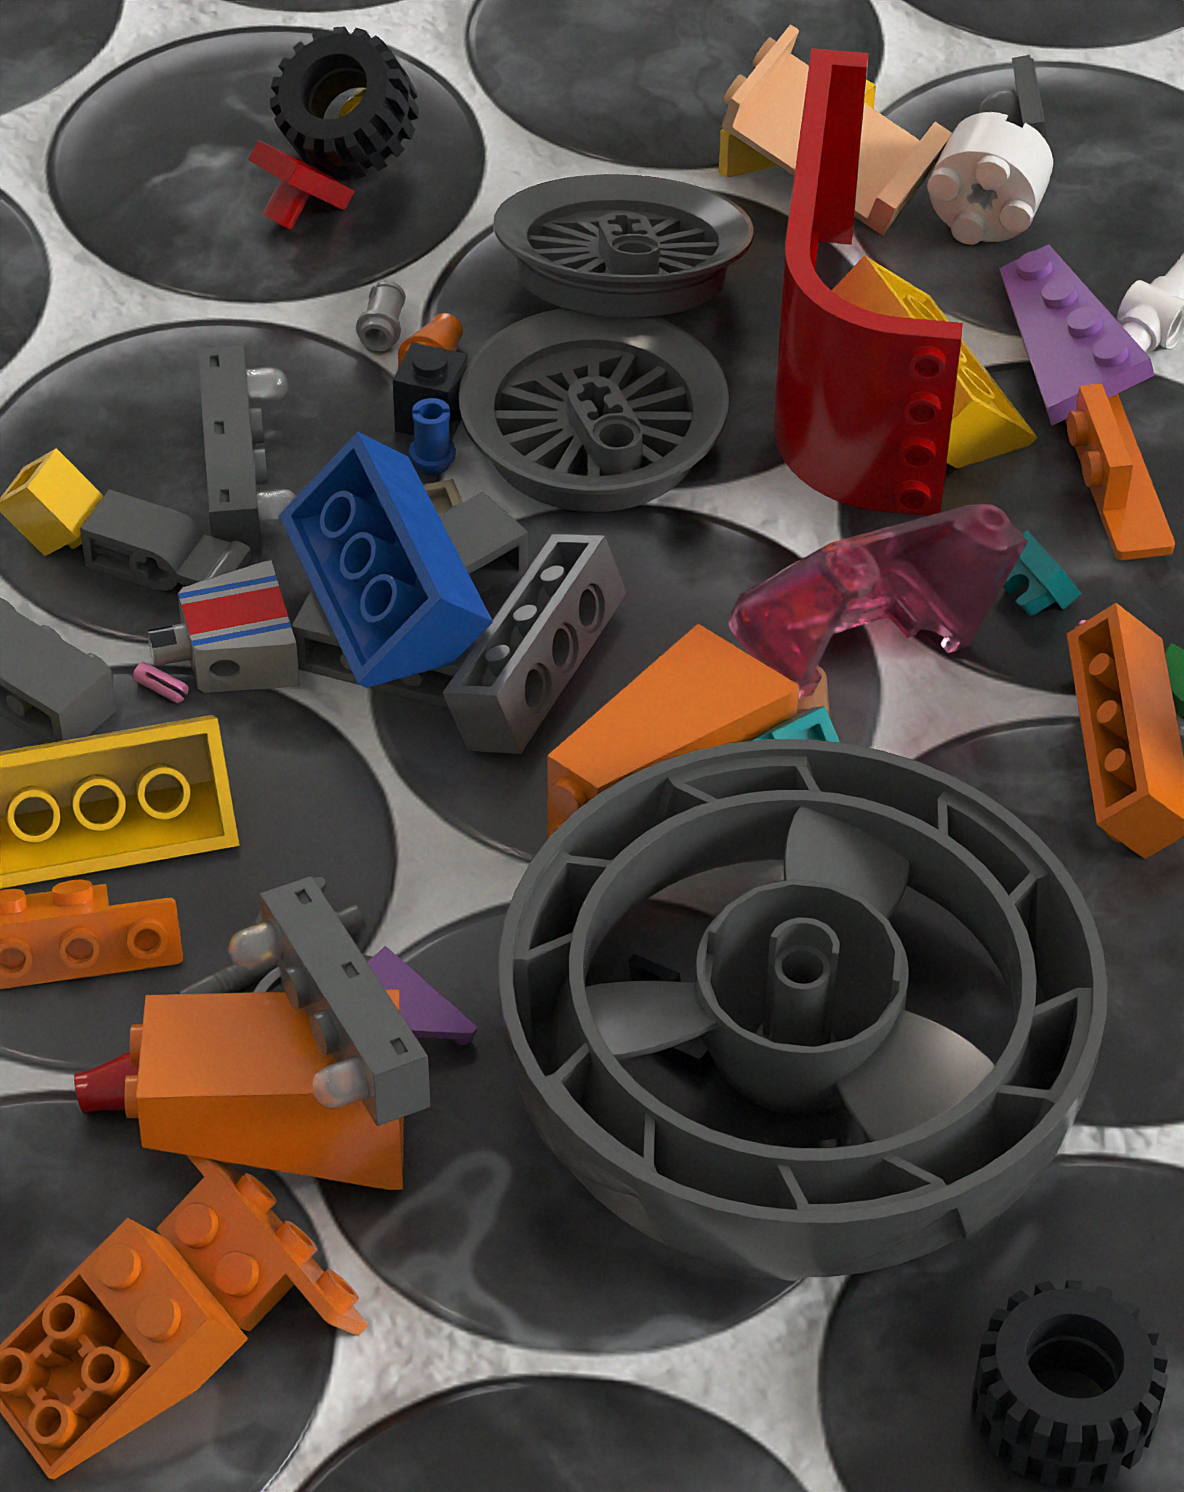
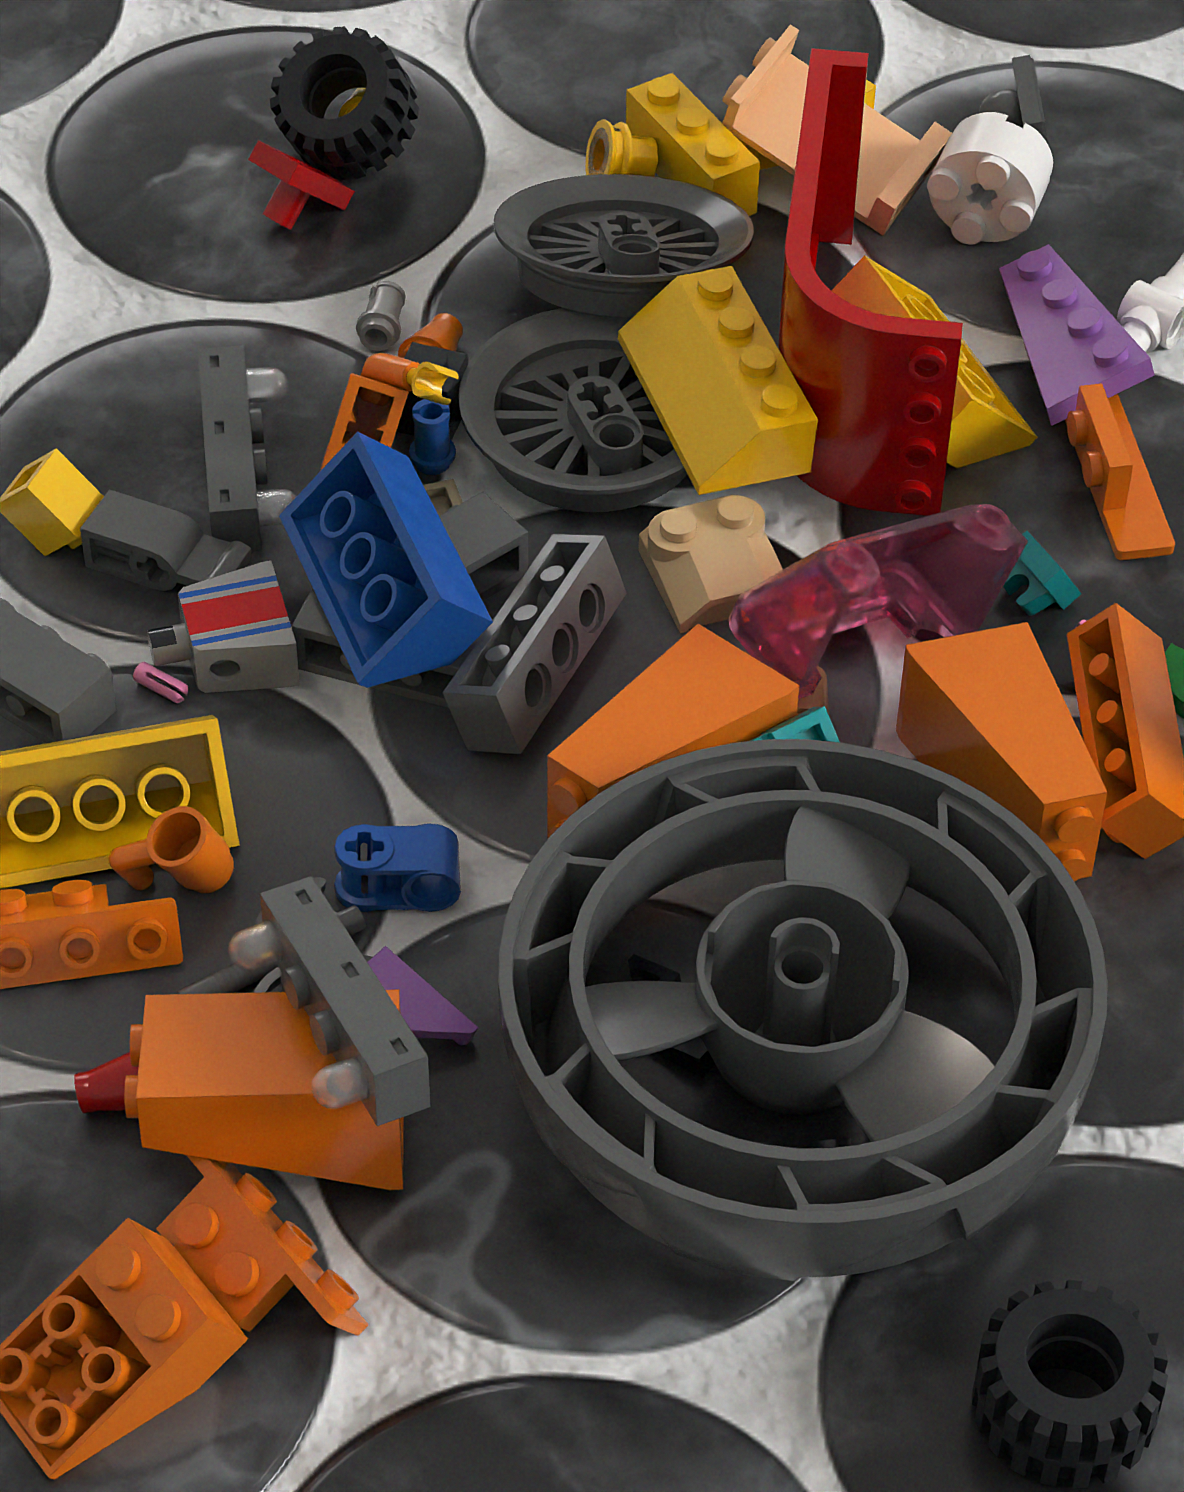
(181, 845): none -> orange piece
(378, 396): none -> orange torso
(403, 865): none -> blue piece
(617, 151): none -> yellow piece
(692, 141): none -> yellow brick
(707, 557): none -> tan slope
(720, 383): none -> yellow slope
(999, 723): none -> orange slope

